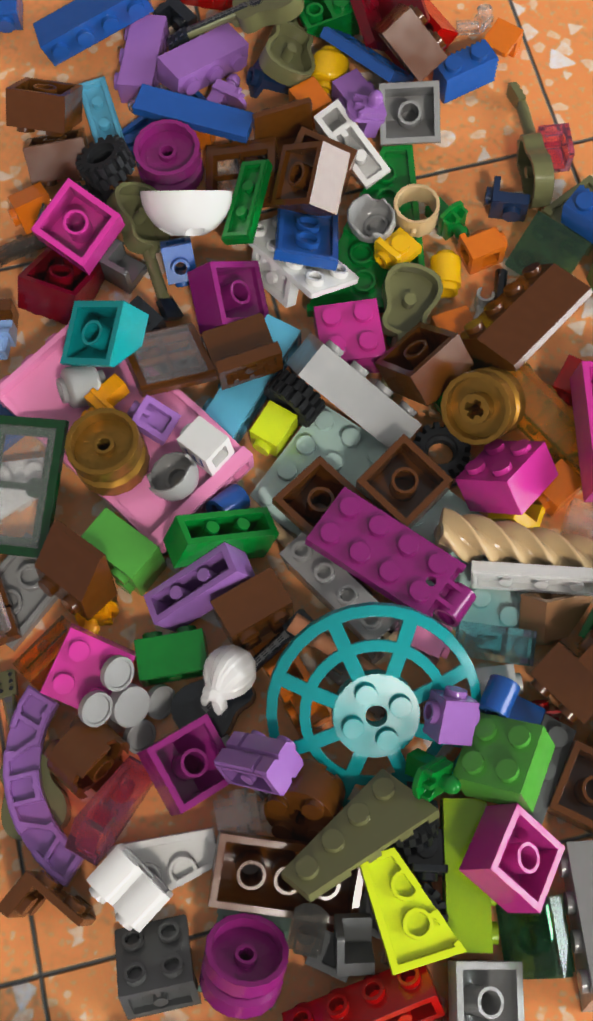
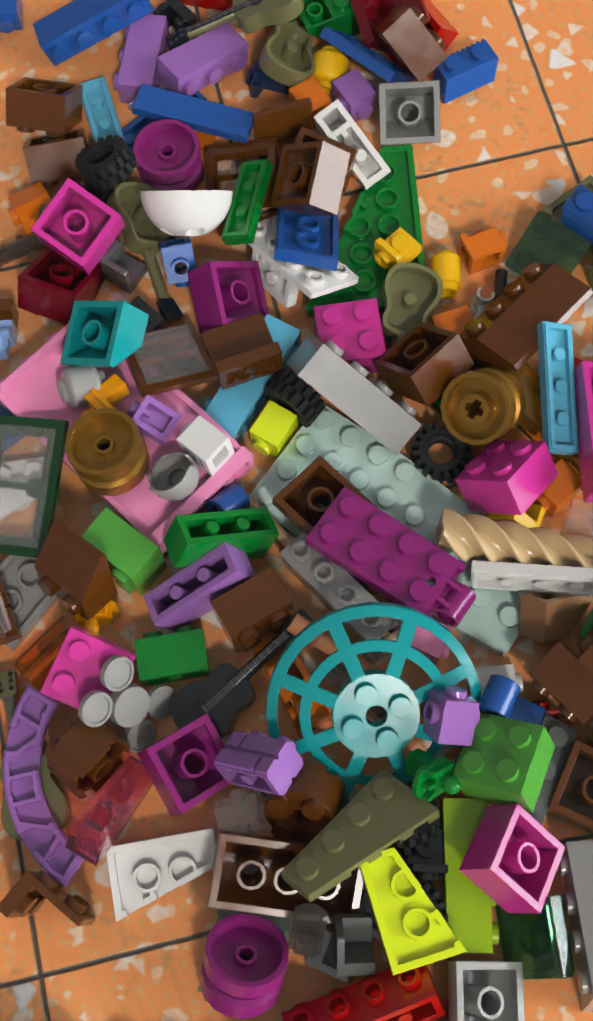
(129, 888): white brick -> none
(155, 968): dark grey bracket -> none
(227, 675): white piece -> none
(228, 92): medium lavender piece -> none
(367, 112): medium lavender piece -> none
(371, 218): light grey hair -> none
(404, 482): reddish brown brick -> none
(419, 193): tan piece -> none
(450, 219): green piece -> none
(478, 23): clear arm -> none
(497, 643): clear light blue slope -> none
(504, 38): orange panel -> none
(506, 205): dark blue bracket -> none
(532, 157): olive piece -> none
(557, 388): none -> medium azure tile
(559, 144): clear pink panel -> none

